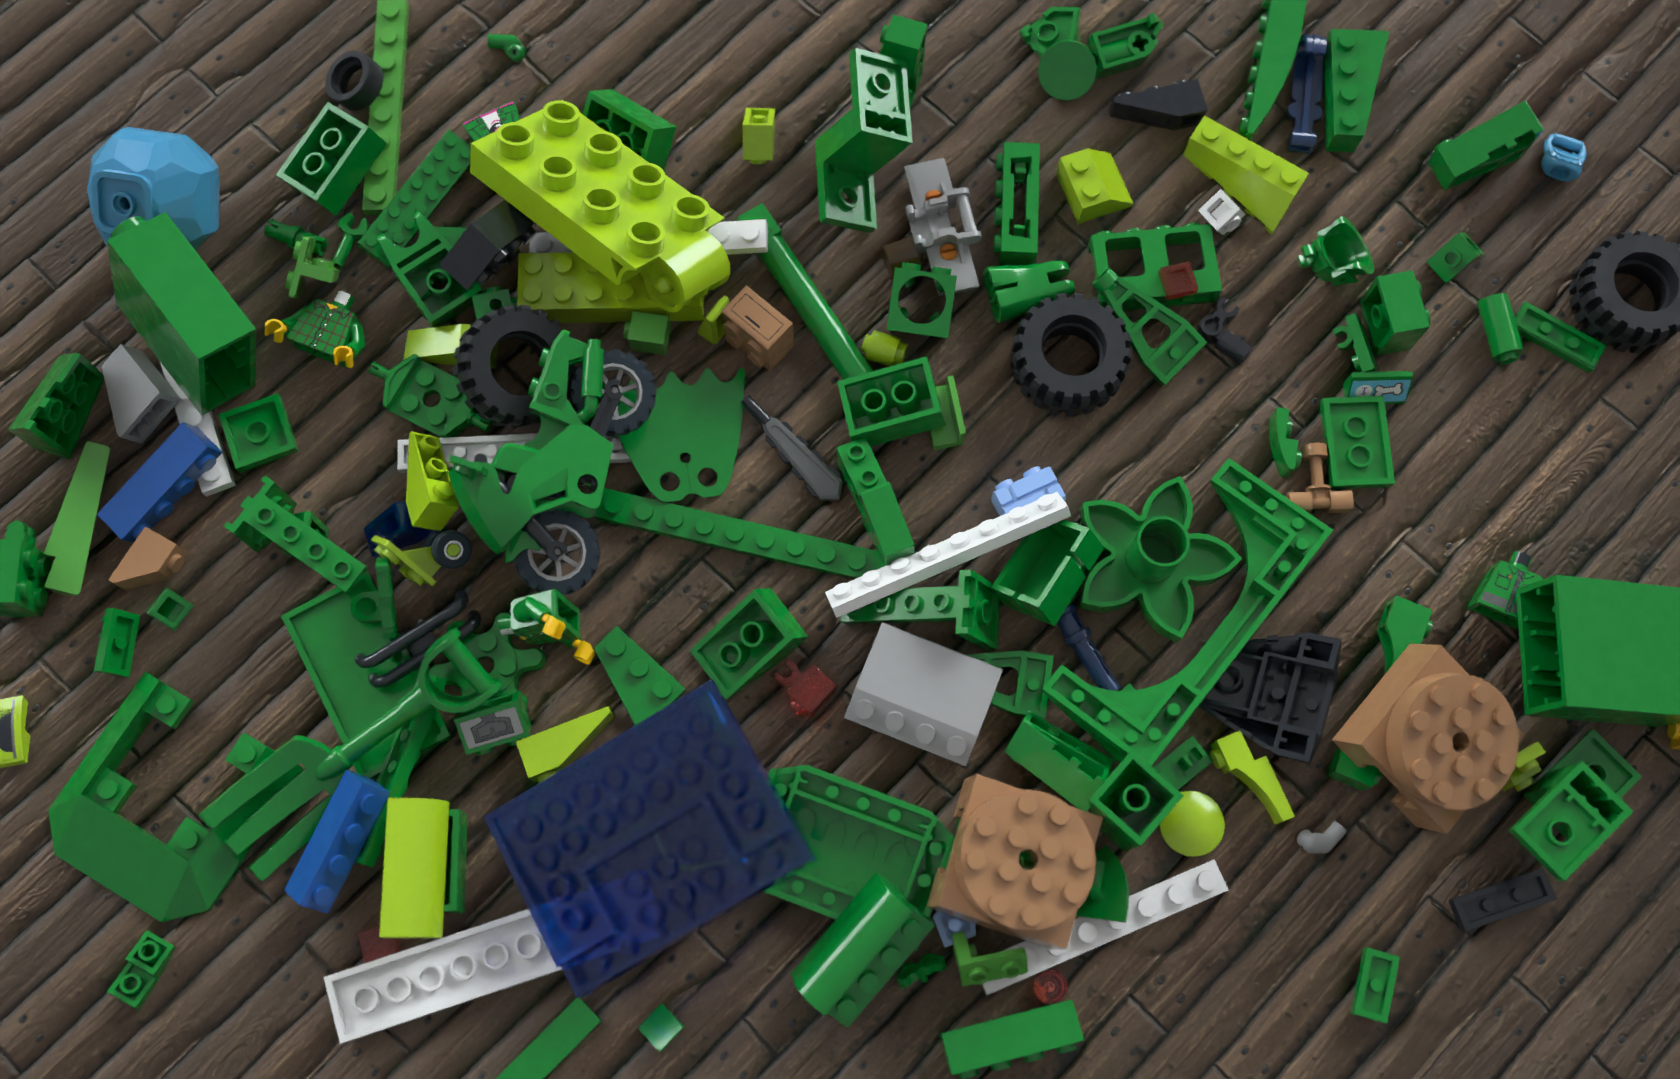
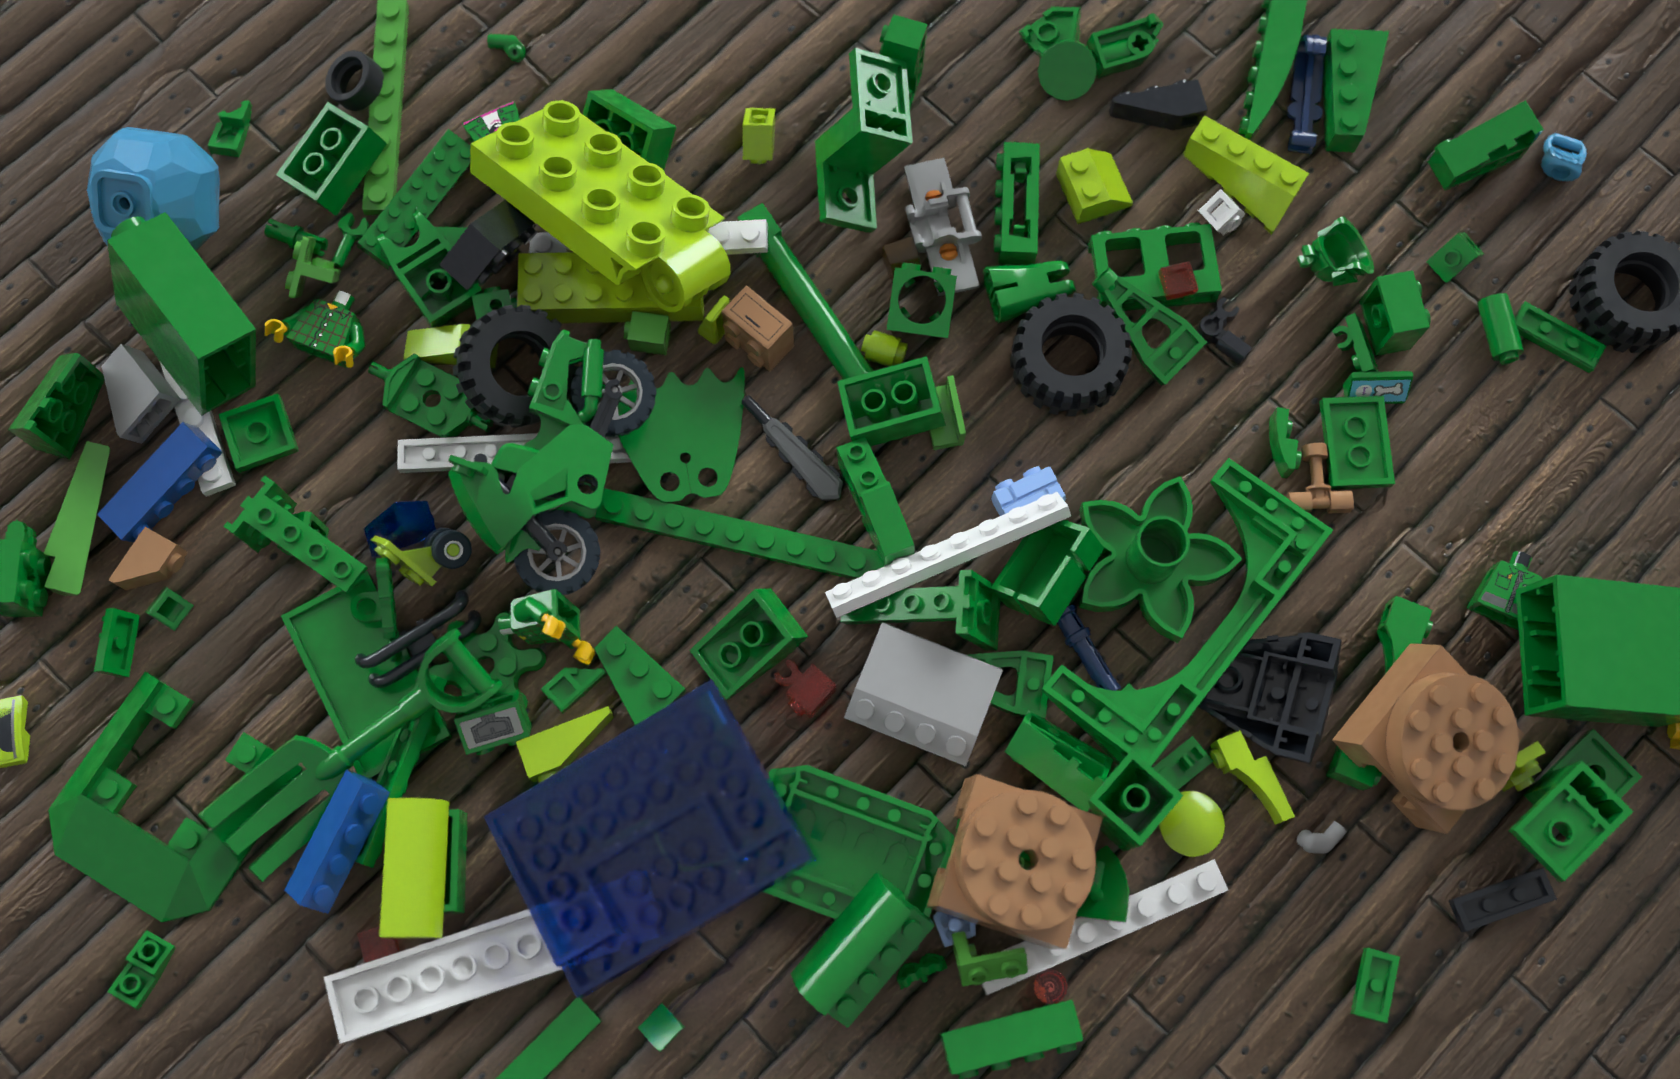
(231, 131): none -> green slope
(429, 487): lime slope -> none
(571, 685): none -> green tile

